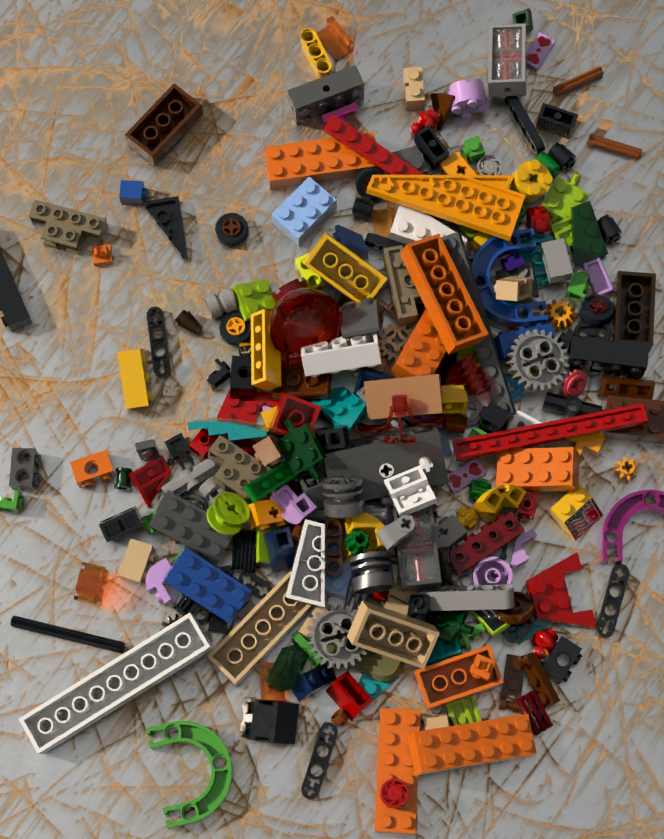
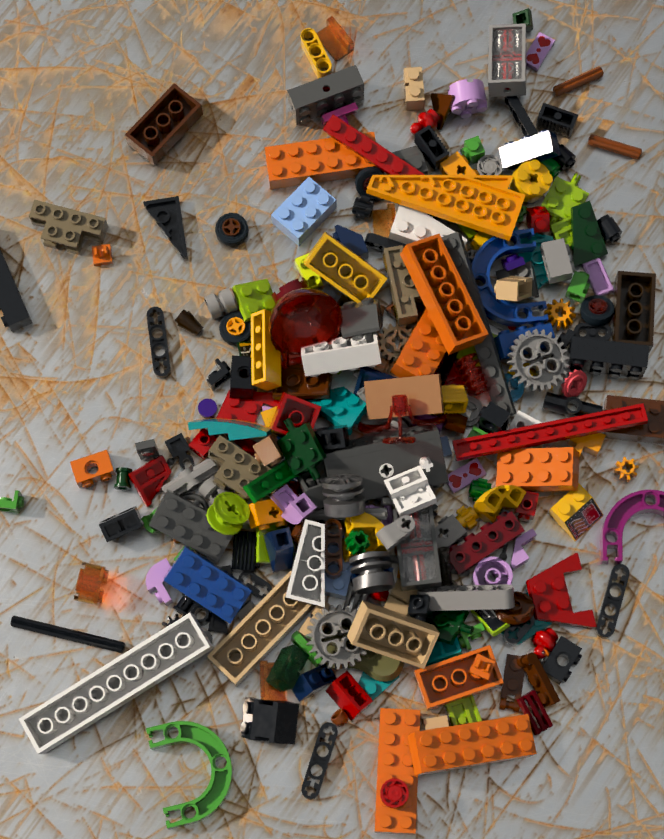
(20, 469): dark grey brick -> none
(132, 192): blue brick -> none
(134, 378): yellow wedge -> none
(136, 561): tan piece -> none
(207, 408): none -> dark purple tile
(538, 147): none -> brick
(627, 387): reddish brown plate -> none

